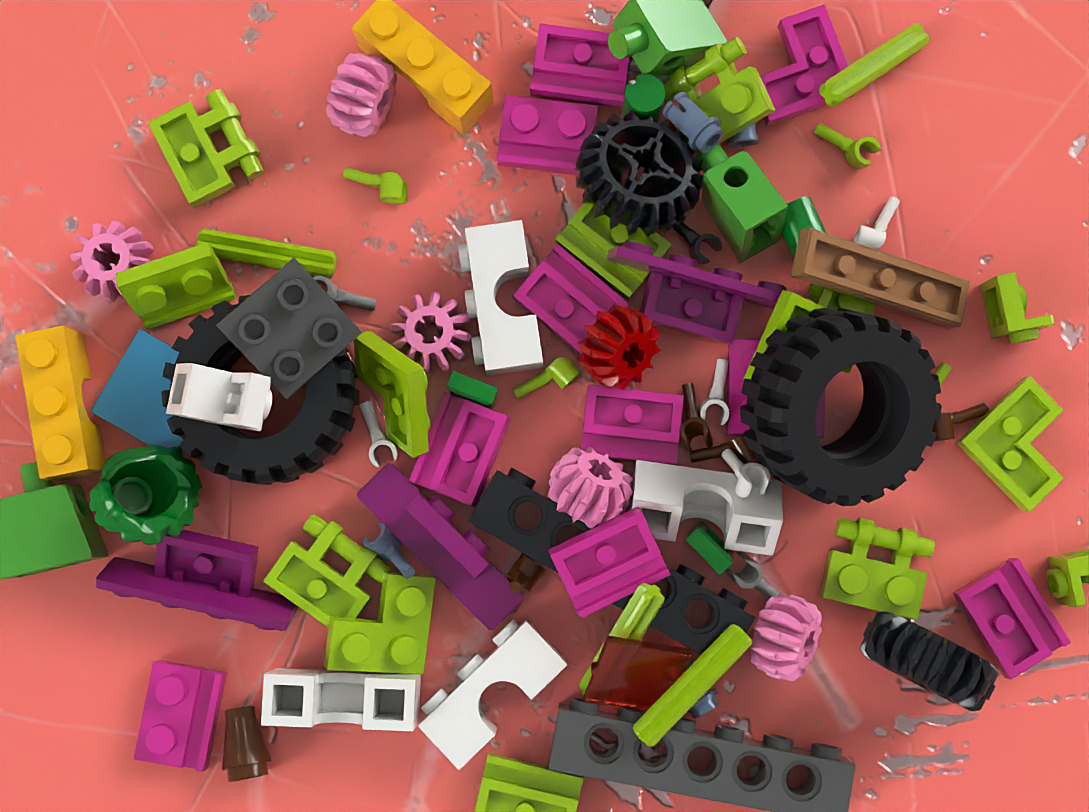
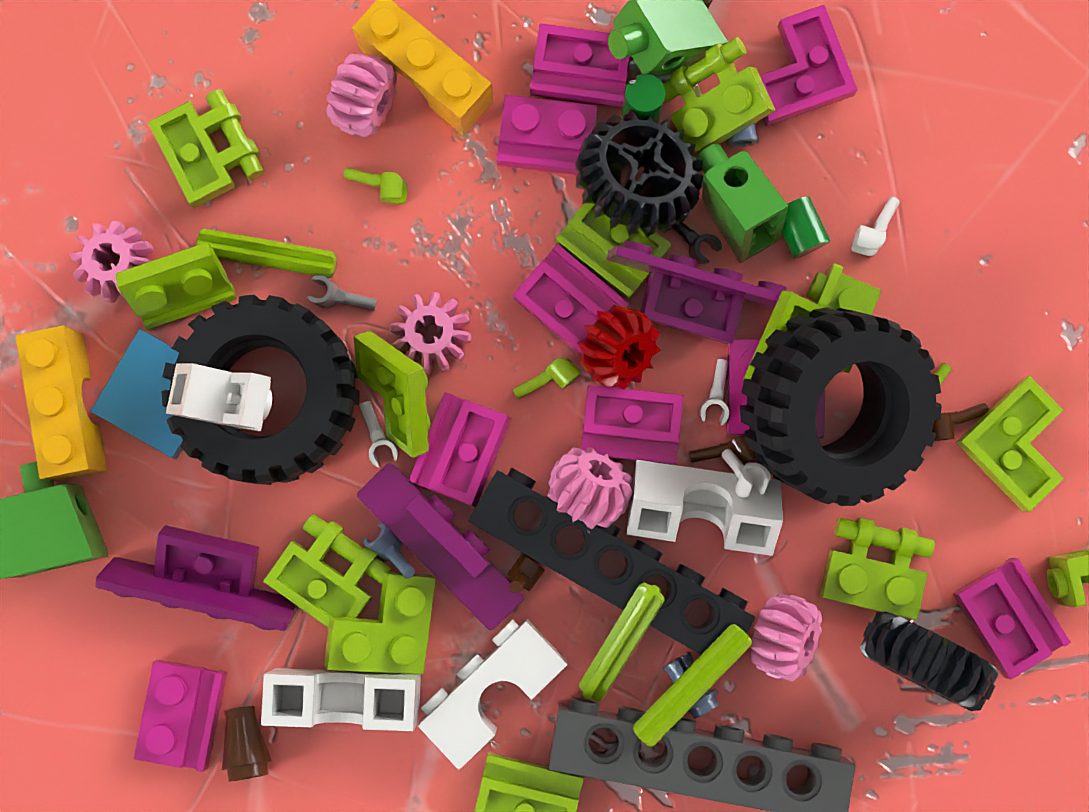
(146, 494): green hair -> none
(289, 328): dark grey hinge -> none
(473, 390): green tile -> none
(494, 257): white arch -> none
(609, 562): dark pink plate -> none
(634, 673): clear red piece -> none
(694, 424): reddish brown hand -> none
(701, 130): sand blue pin -> none
(710, 547): green tile -> none
(752, 576): light grey hand -> none
(849, 146): lime hand -> none
(874, 65): lime axle -> none
(879, 278): medium nougat tile -> none
(1005, 308): lime bracket -> none

